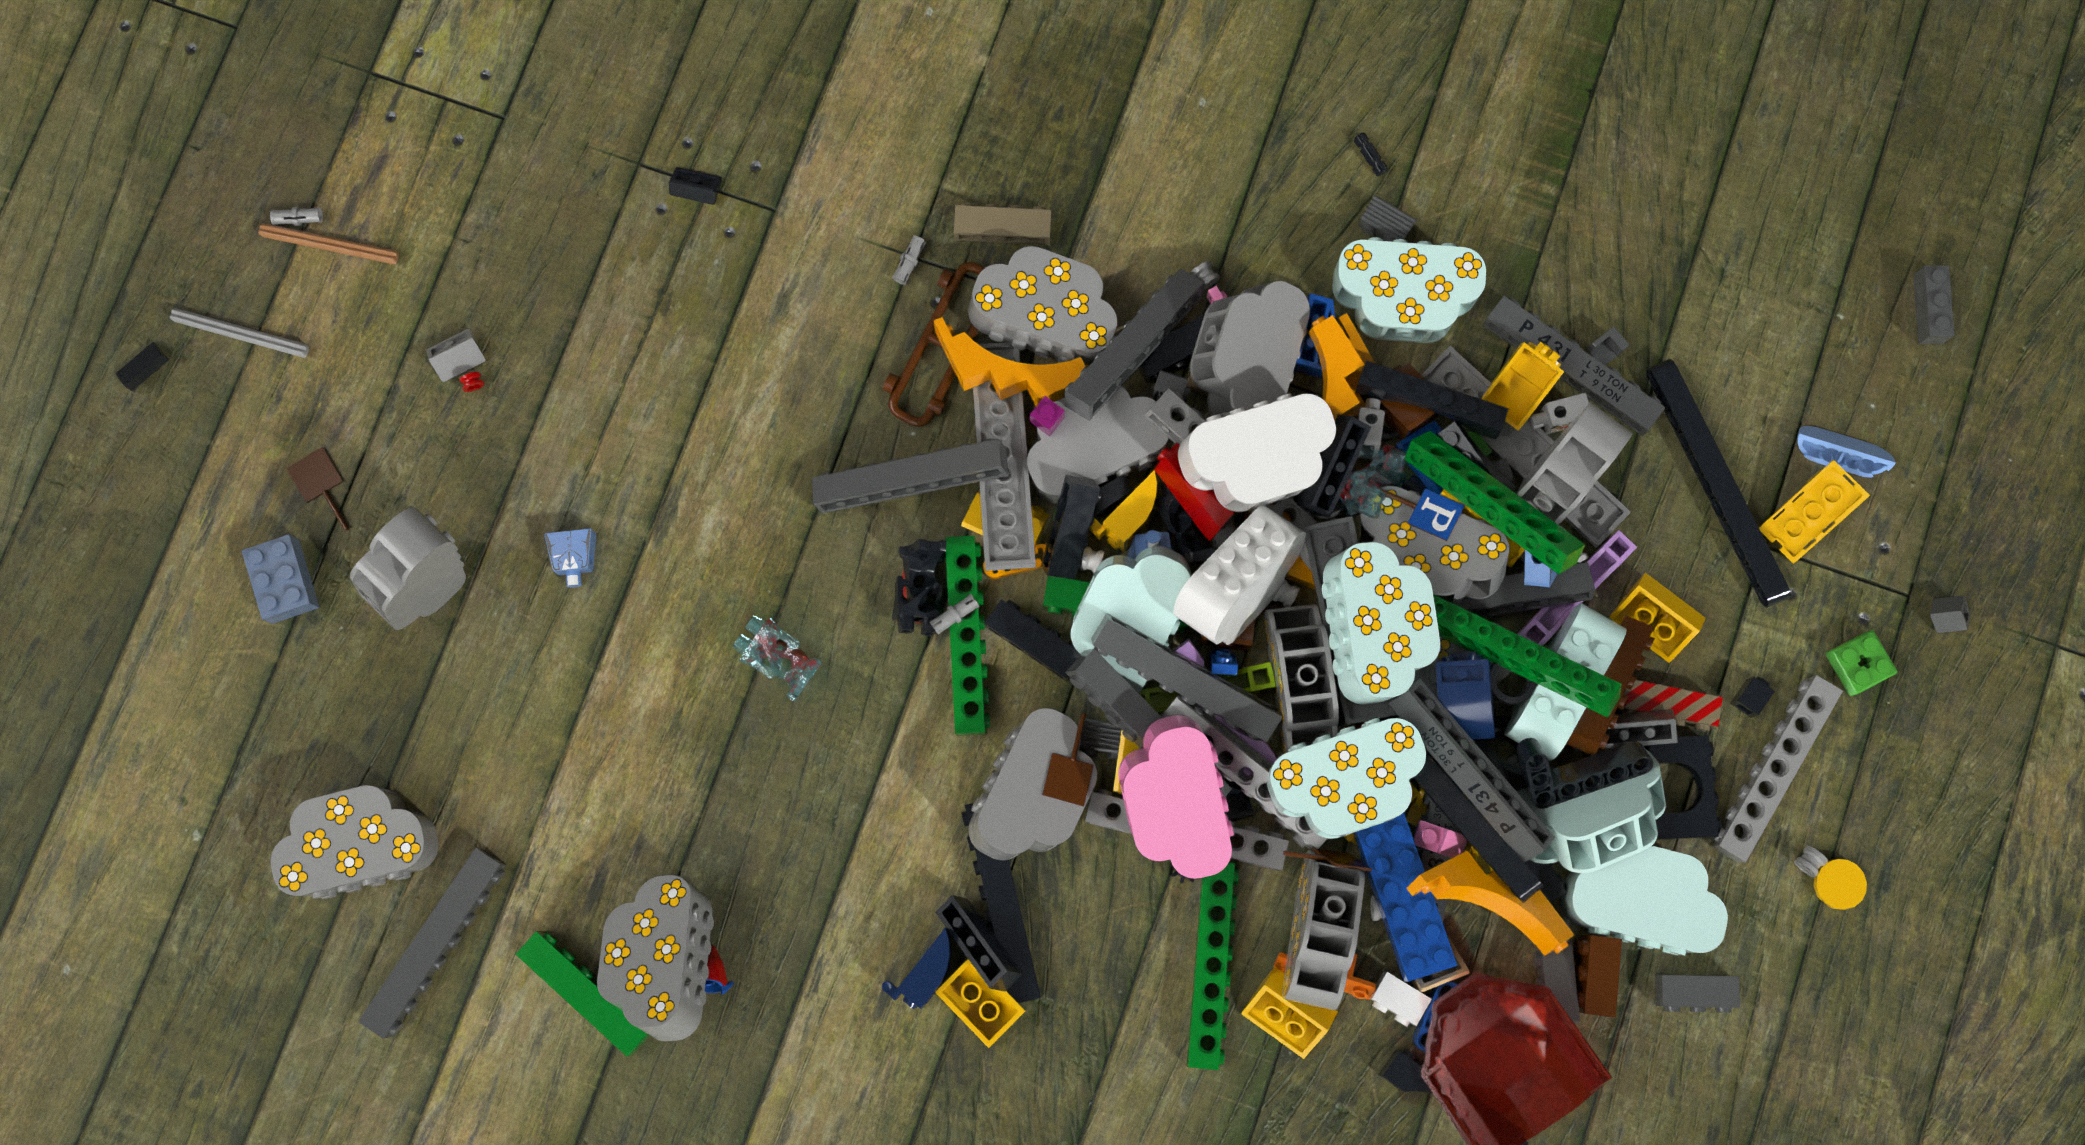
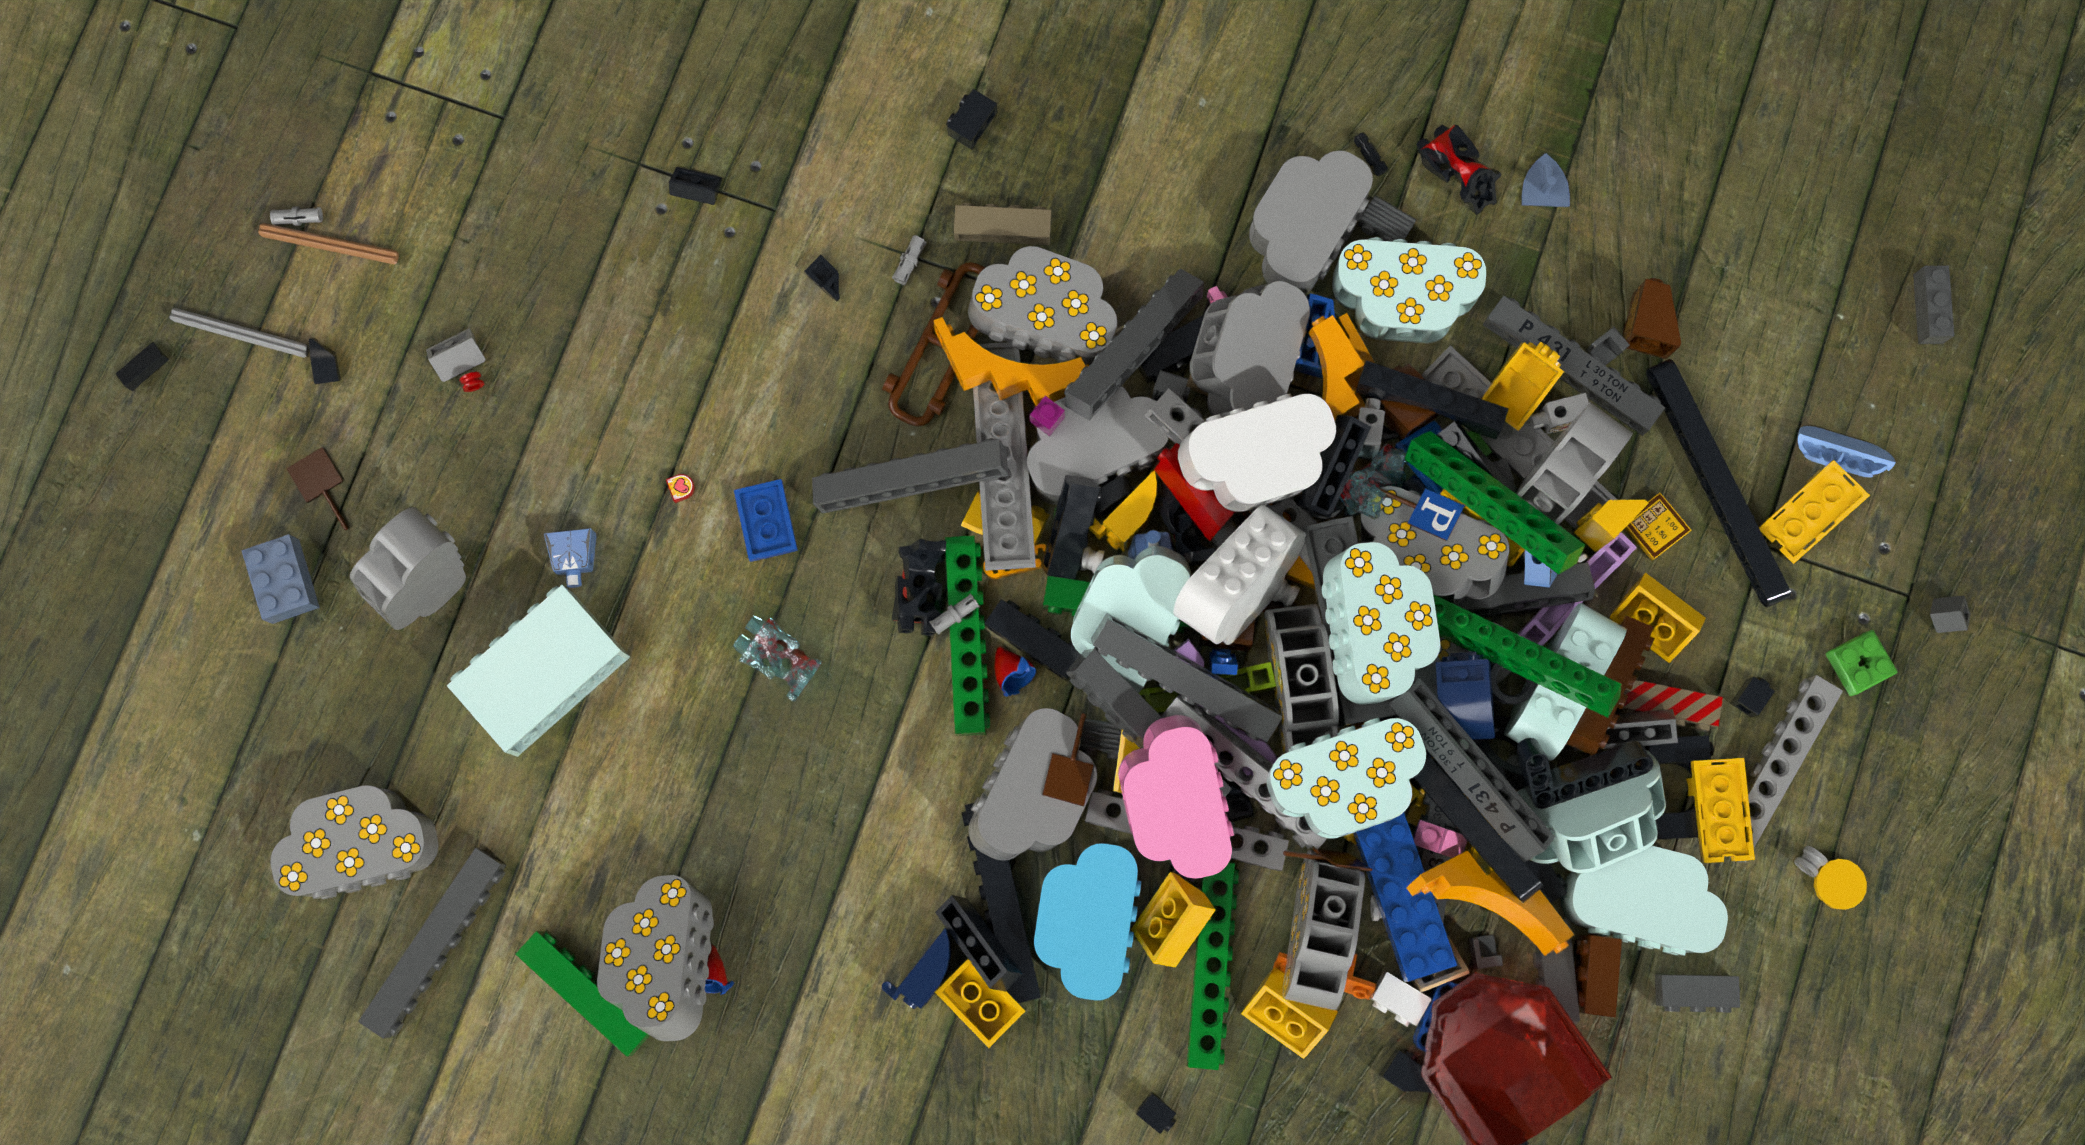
(323, 363): none -> black slope
(537, 670): none -> light aqua brick
(680, 487): none -> tile
(765, 520): none -> blue plate
(824, 276): none -> black slope
(971, 119): none -> black brick
(1012, 671): none -> hat
(1088, 919): none -> medium azure brick
(1156, 1113): none -> black brick
(1172, 920): none -> yellow slope
(1205, 273): light grey wheel -> none
(1309, 216): none -> light grey brick
(1472, 174): none -> black hips
(1484, 952): none -> dark grey panel
(1545, 185): none -> sand blue shield
(1606, 521): none -> yellow slope
(1652, 320): none -> reddish brown slope
(1657, 527): none -> tile
(1719, 810): none -> yellow piece

